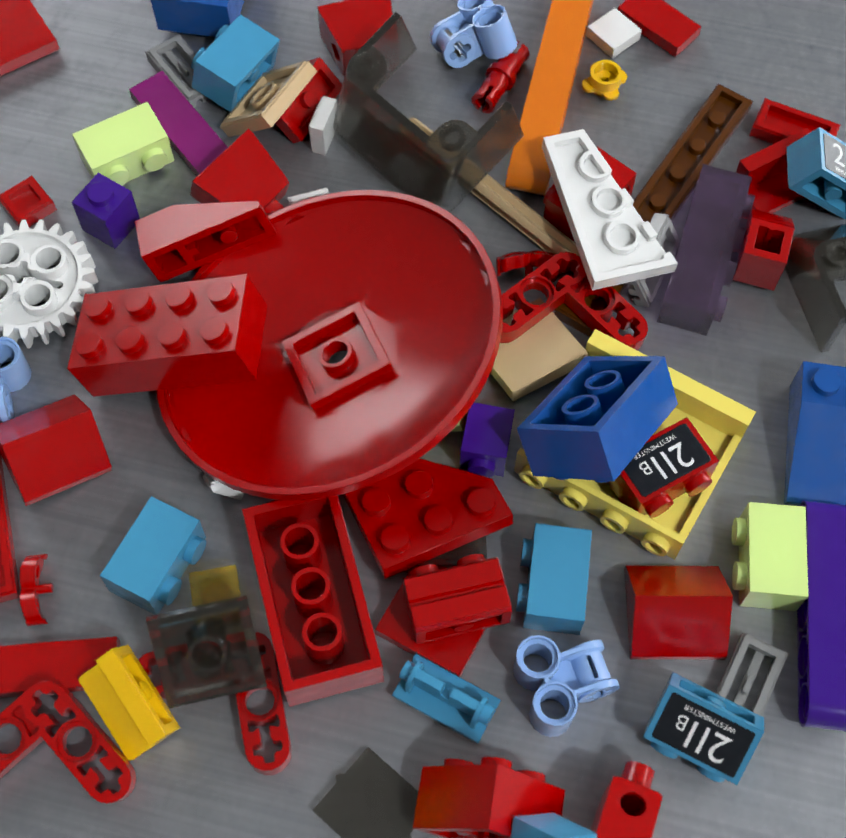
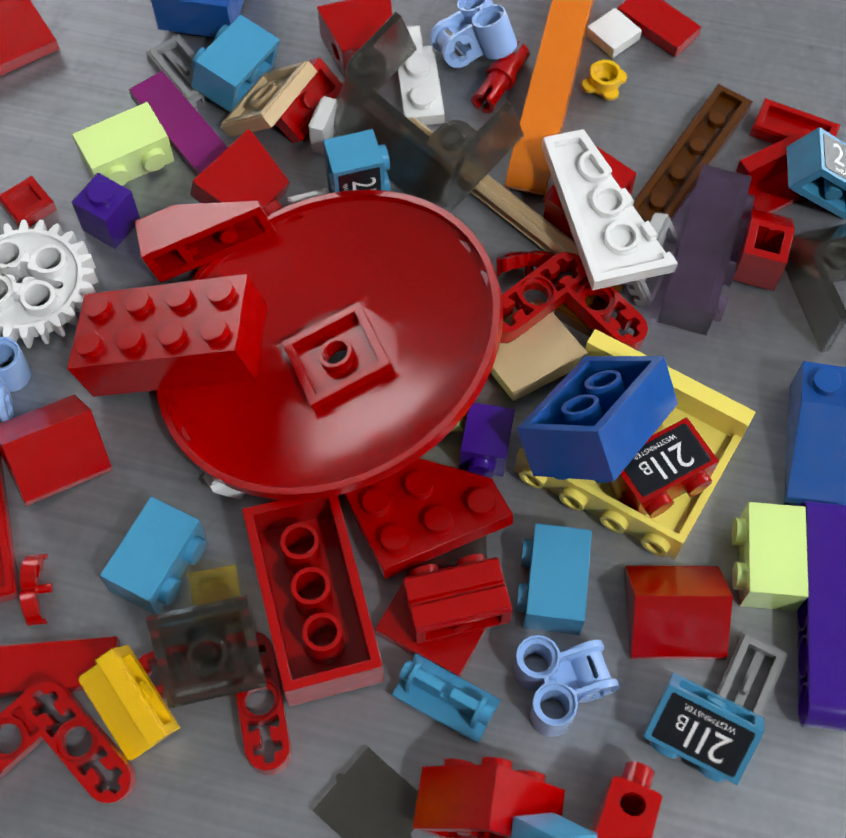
(356, 163): none -> dark azure brick
(420, 84): none -> white hinge

